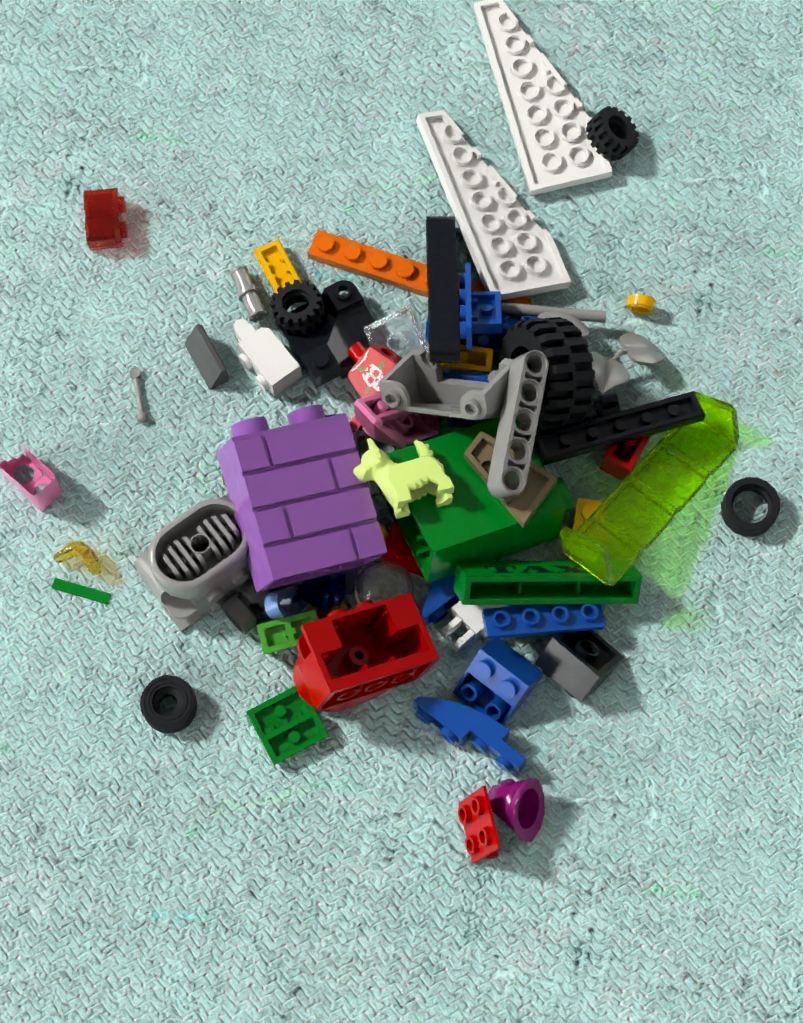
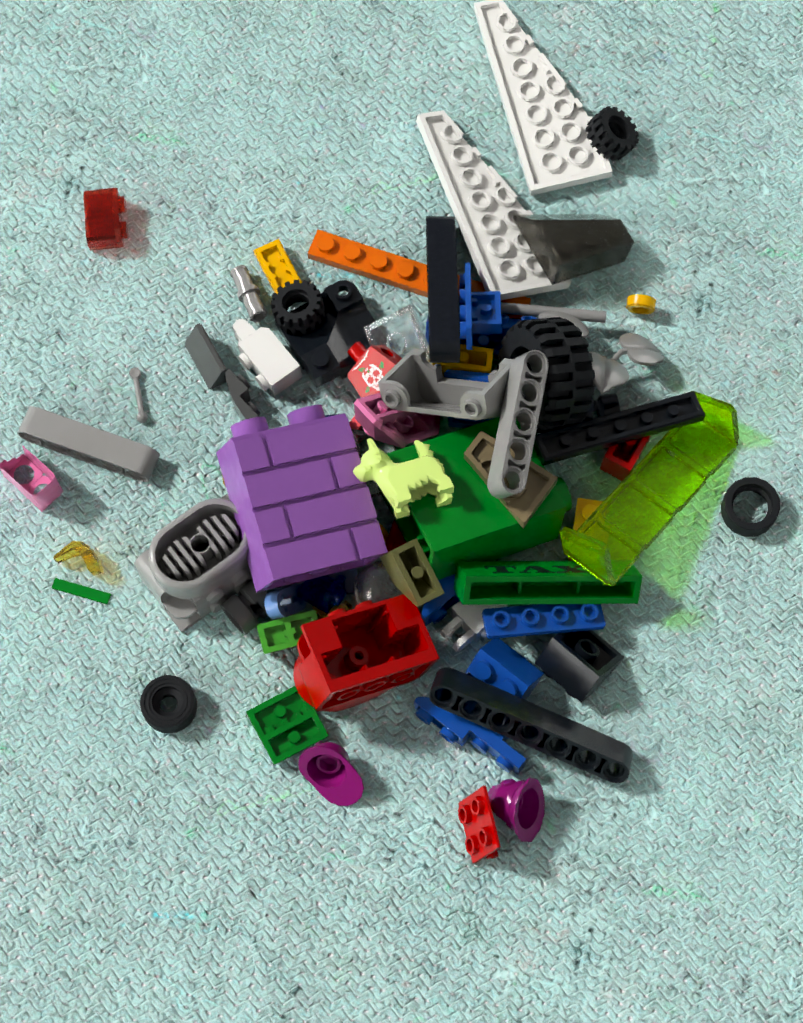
(88, 444): none -> light grey beam
(240, 396): none -> dark grey slope
(331, 774): none -> magenta piece
(412, 573): none -> olive slope
(531, 725): none -> black beam
(574, 243): none -> clear smoke wedge

